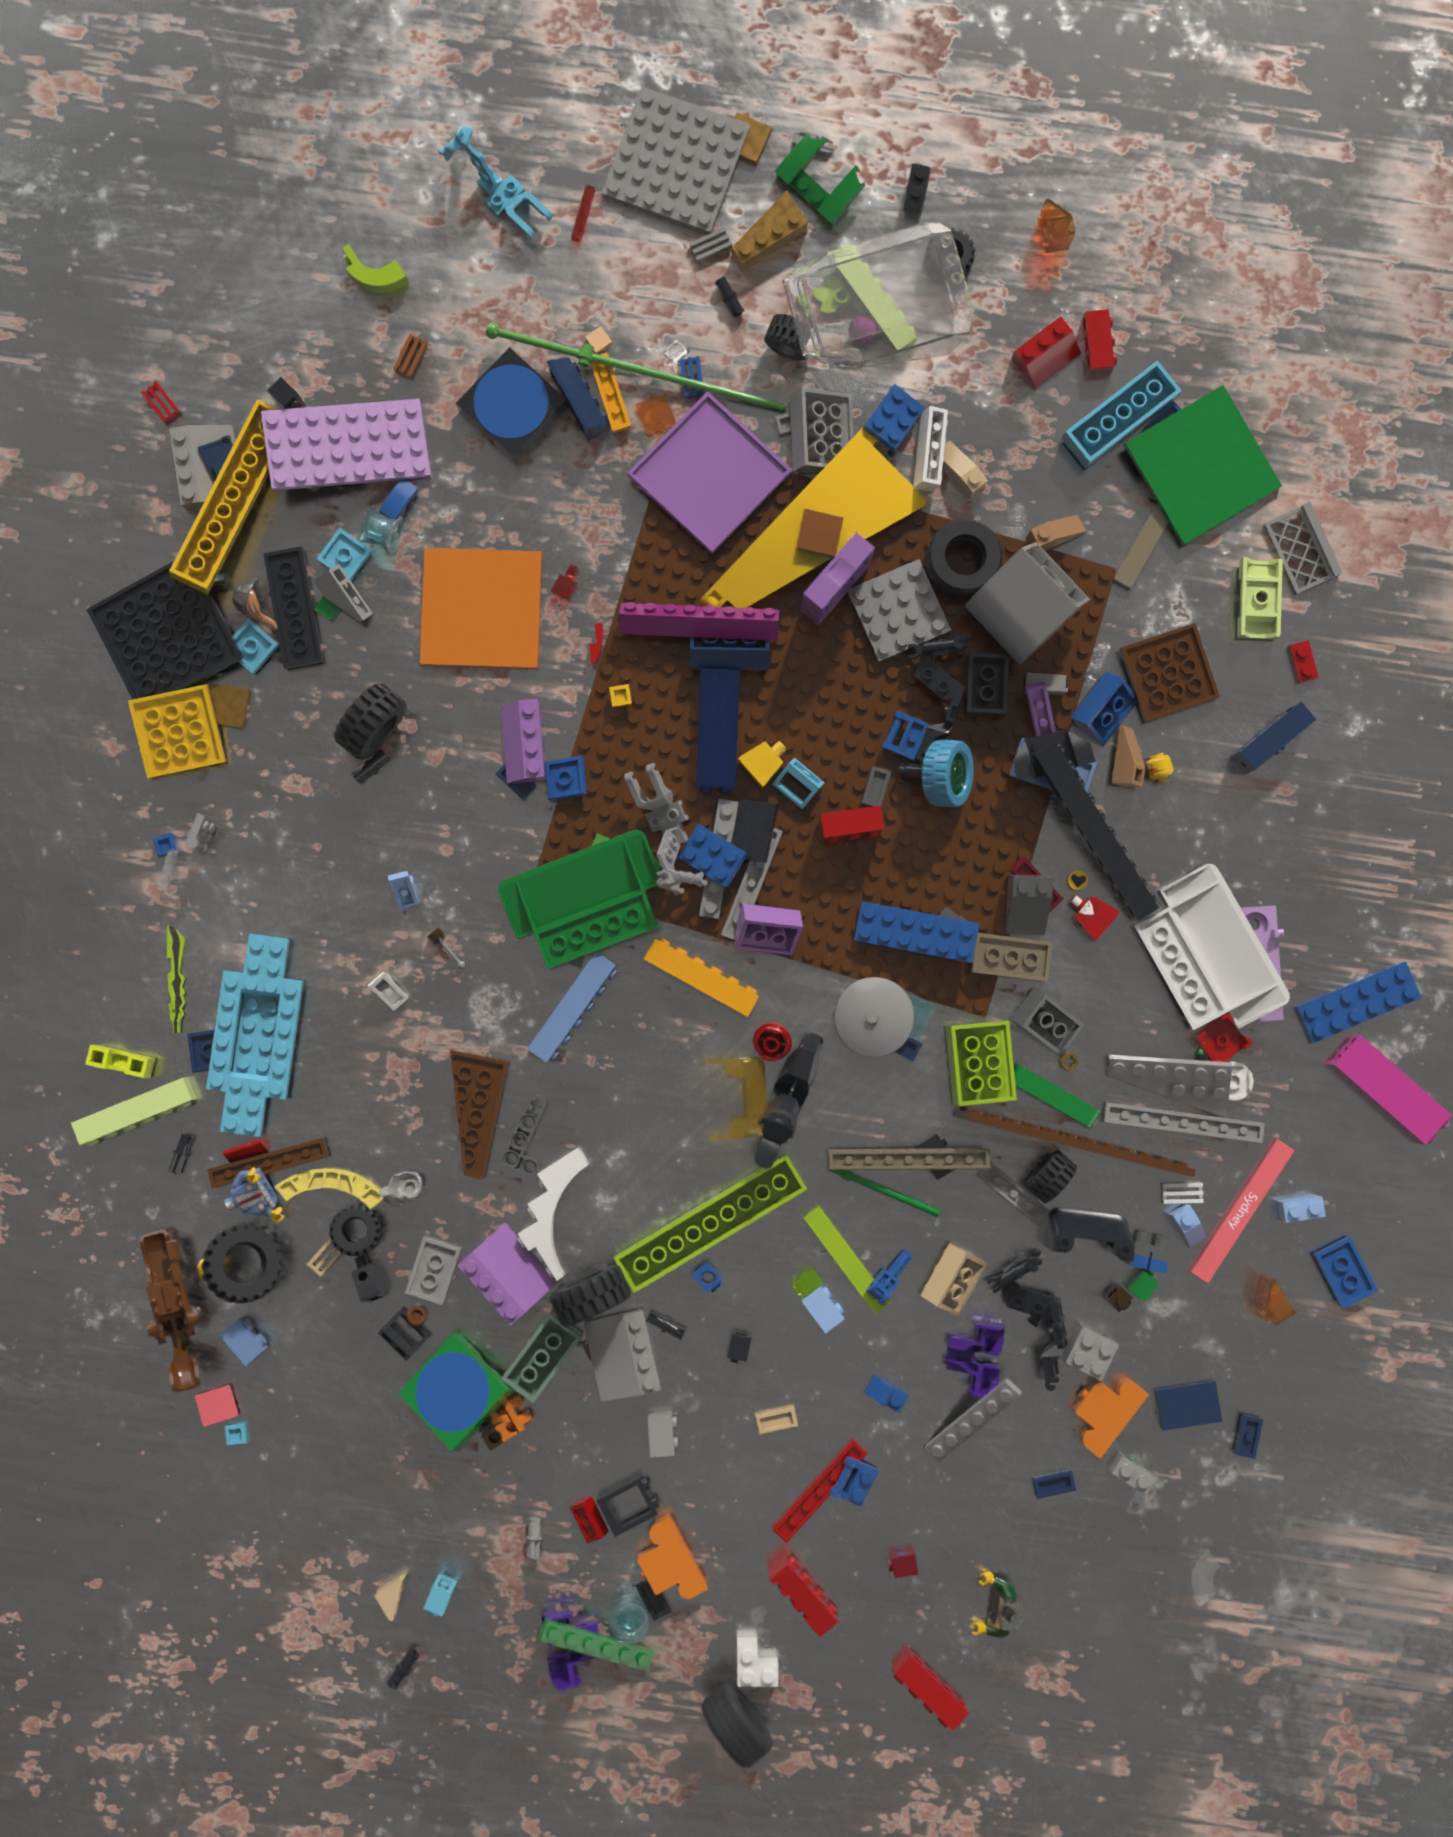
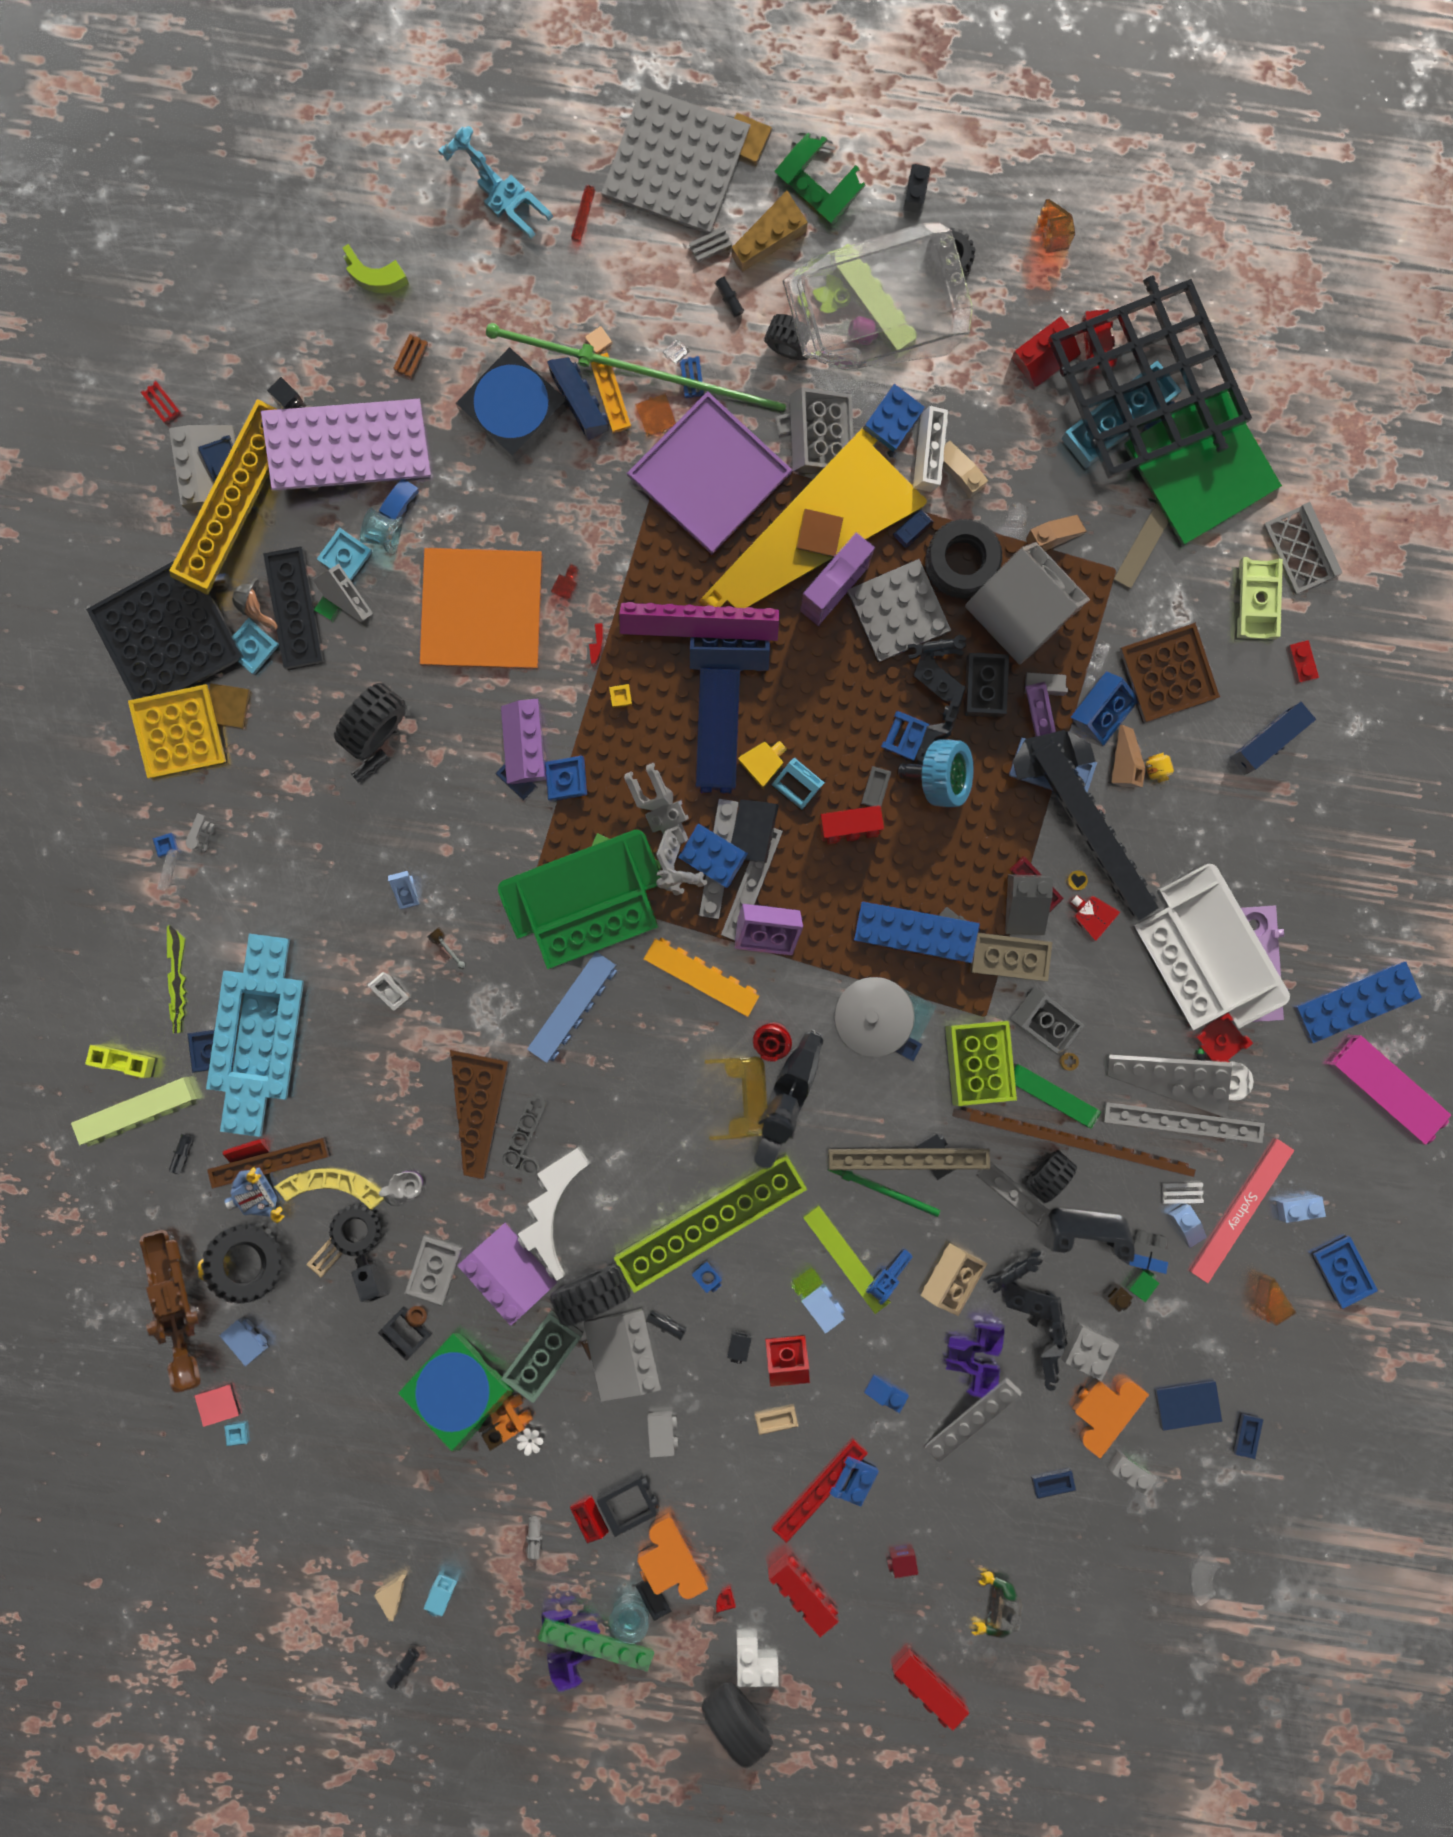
(527, 1444): none -> white plant
(725, 1600): none -> red tile
(787, 1361): none -> red slope
(913, 528): none -> dark blue tile
(1150, 378): none -> black piece

